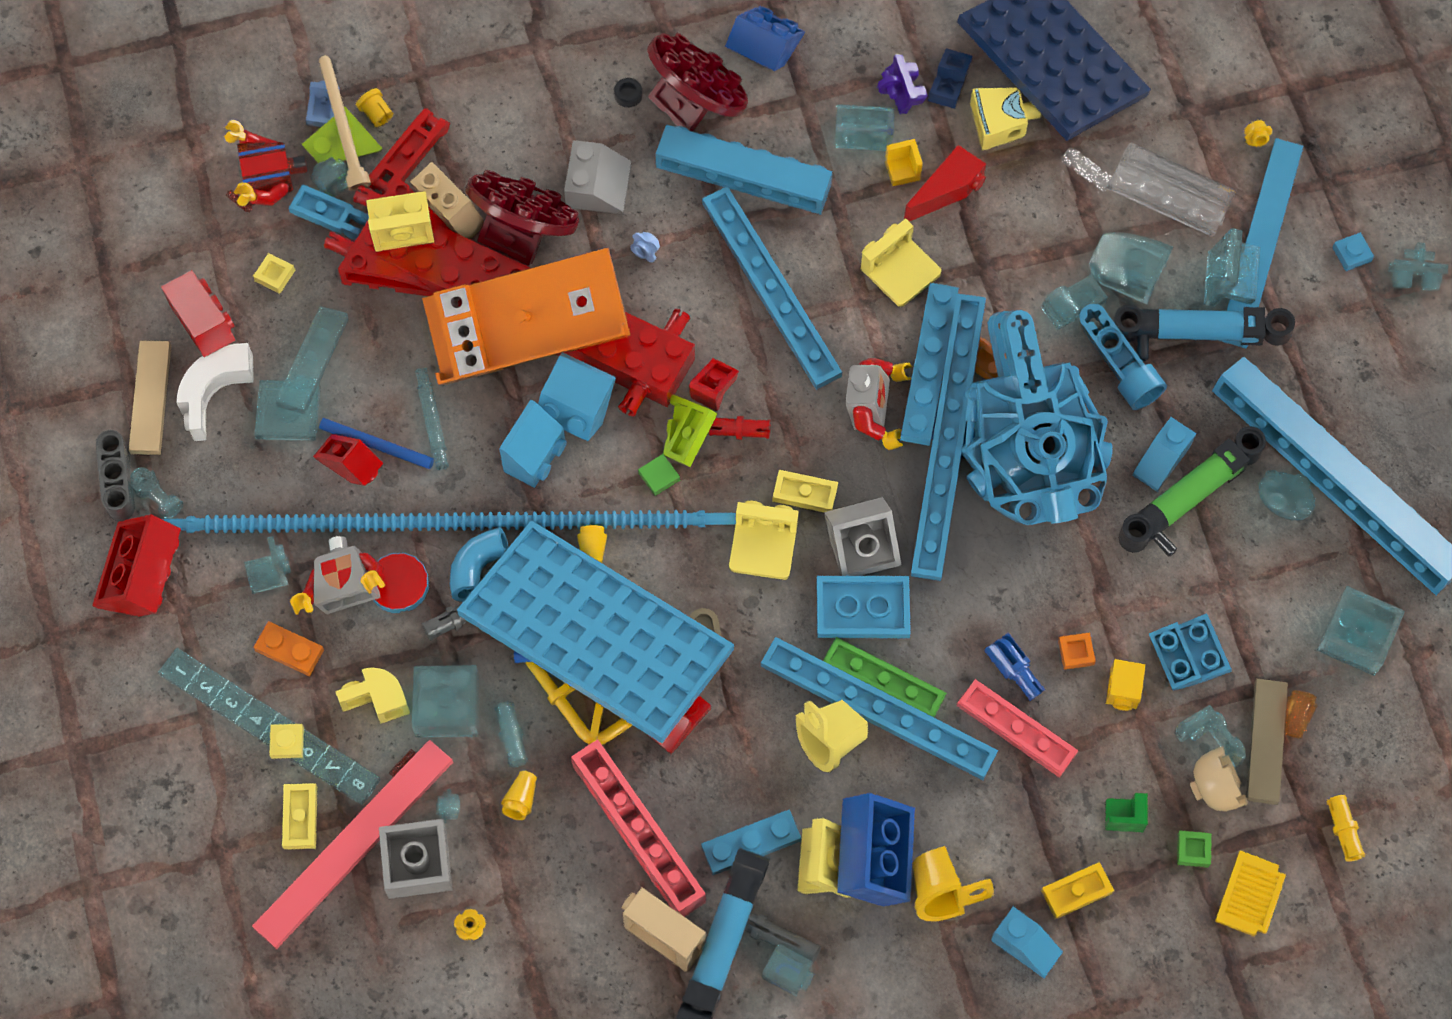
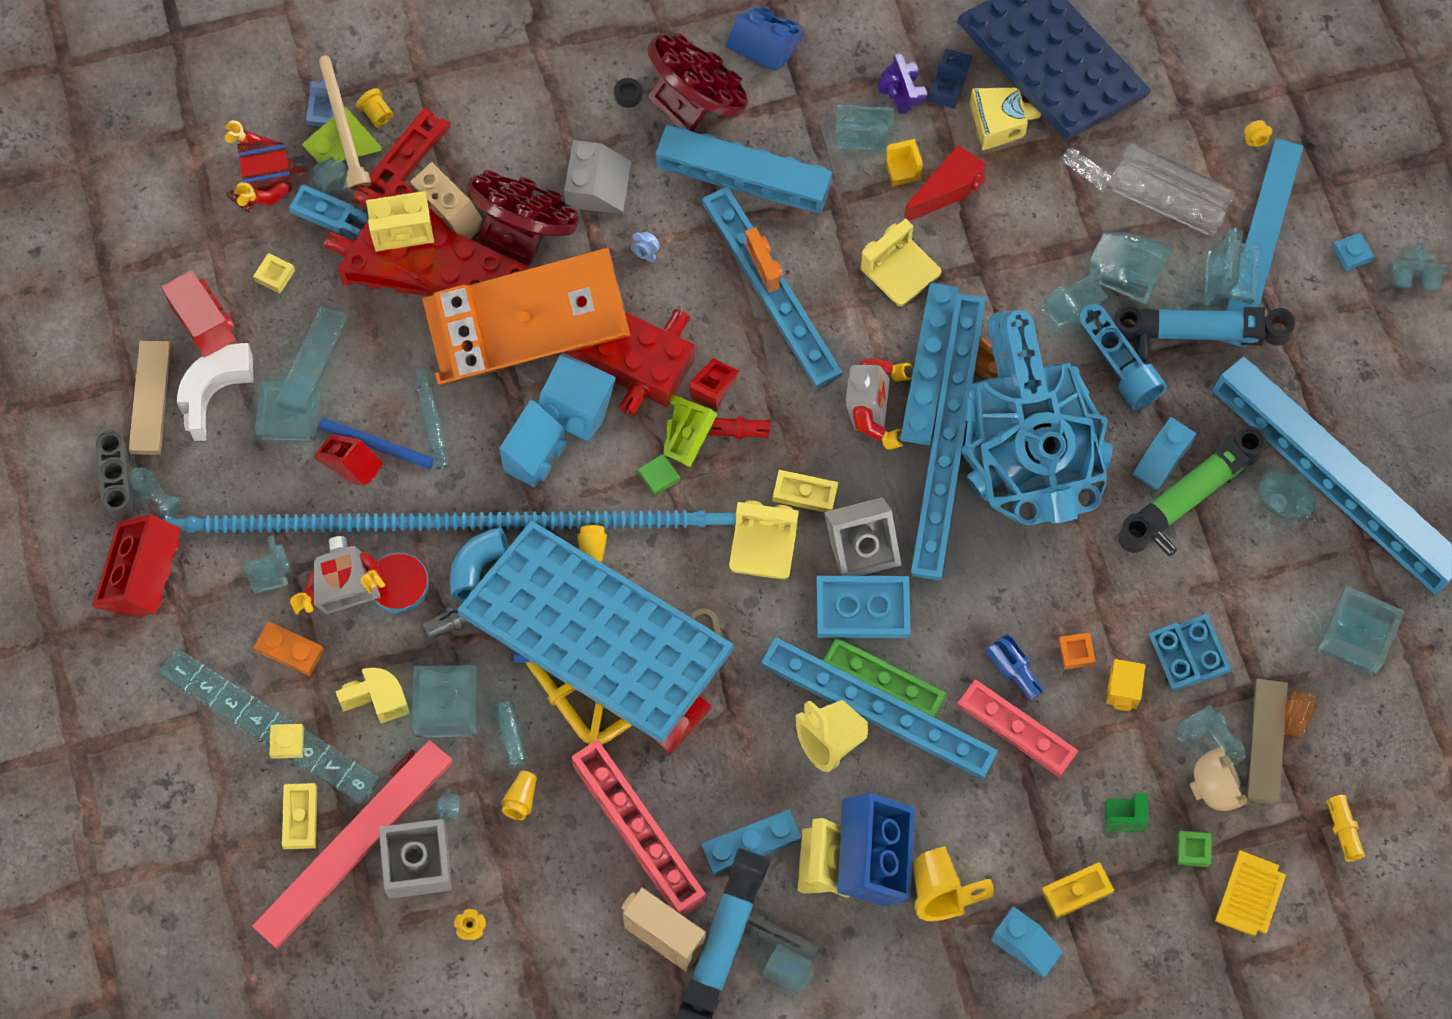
(759, 250): none -> orange plate

